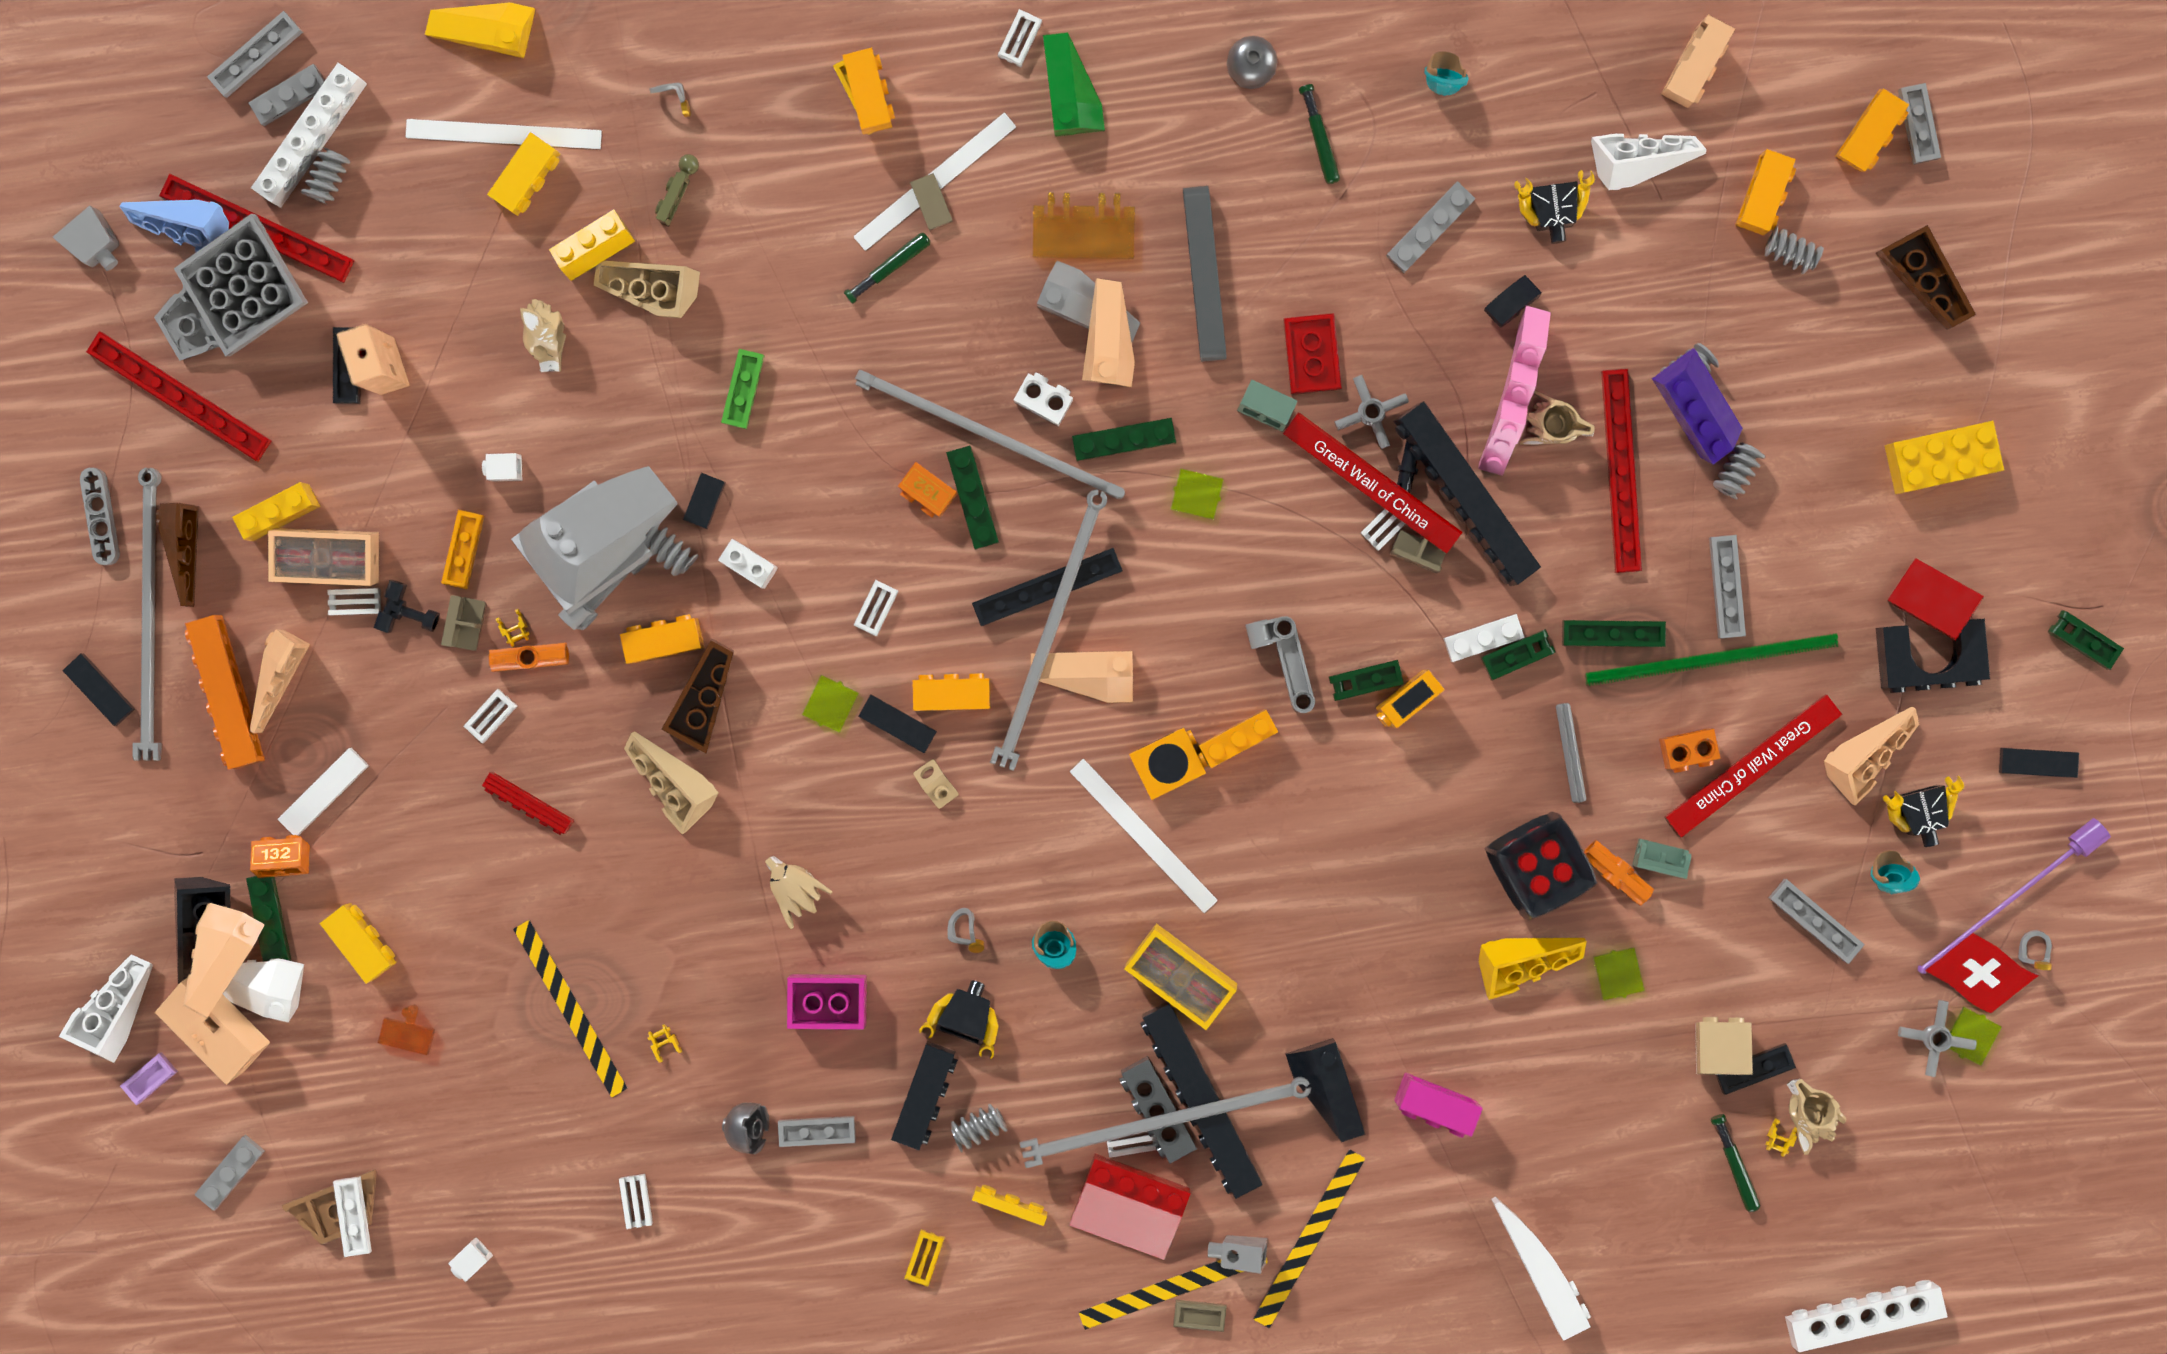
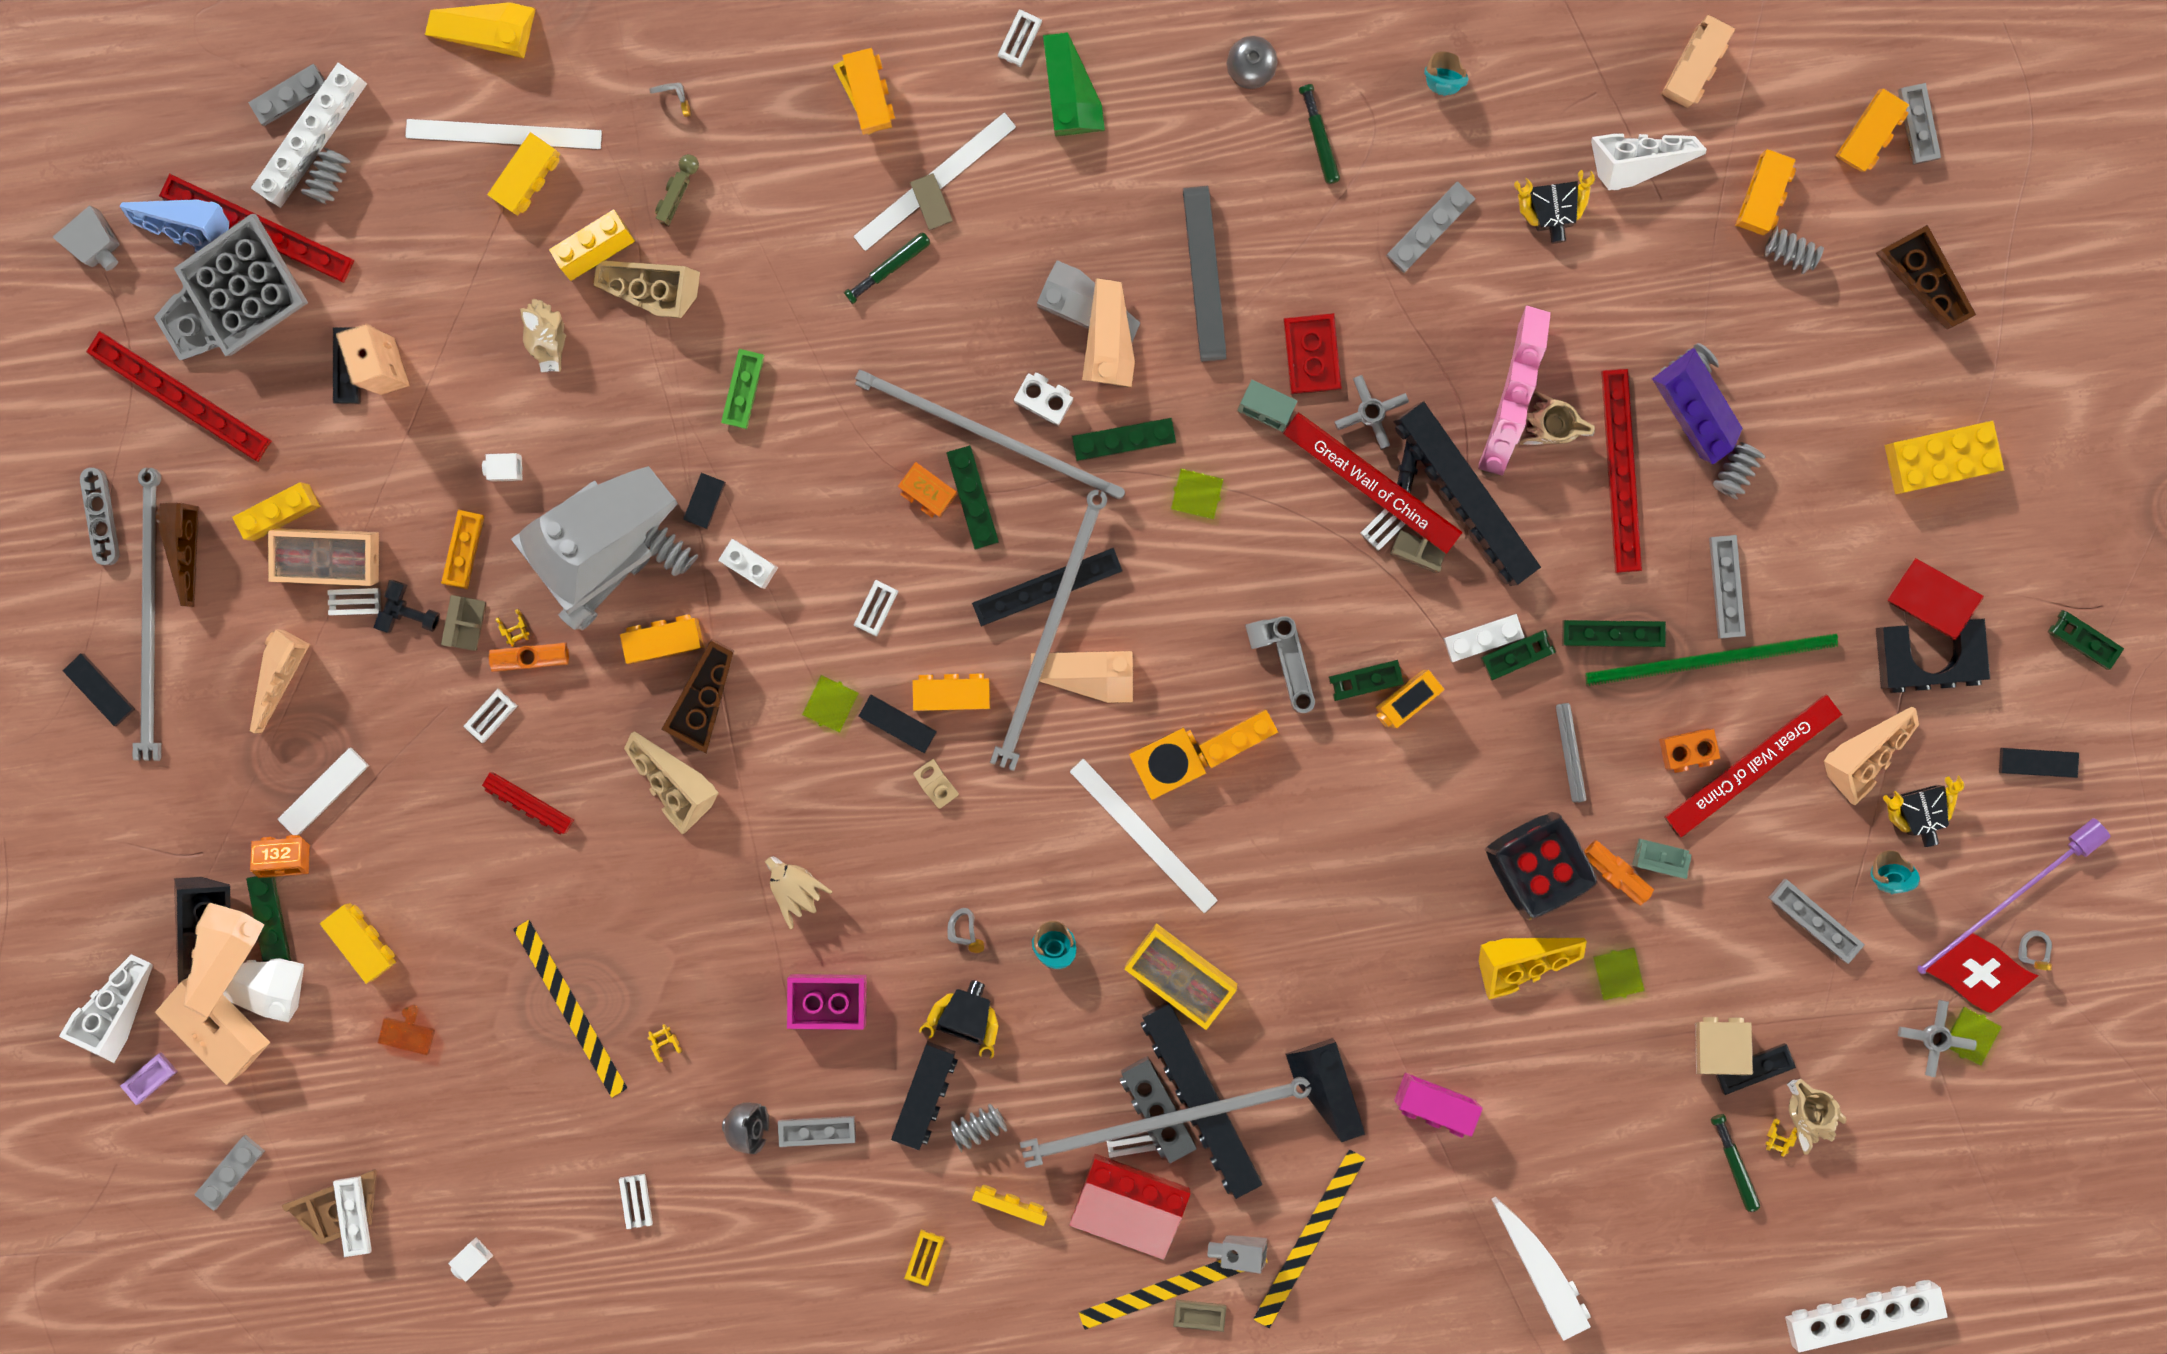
(224, 691): orange brick -> none
(255, 54): light grey plate -> none
(1083, 233): clear yellow hinge -> none
(1512, 301): black slope -> none

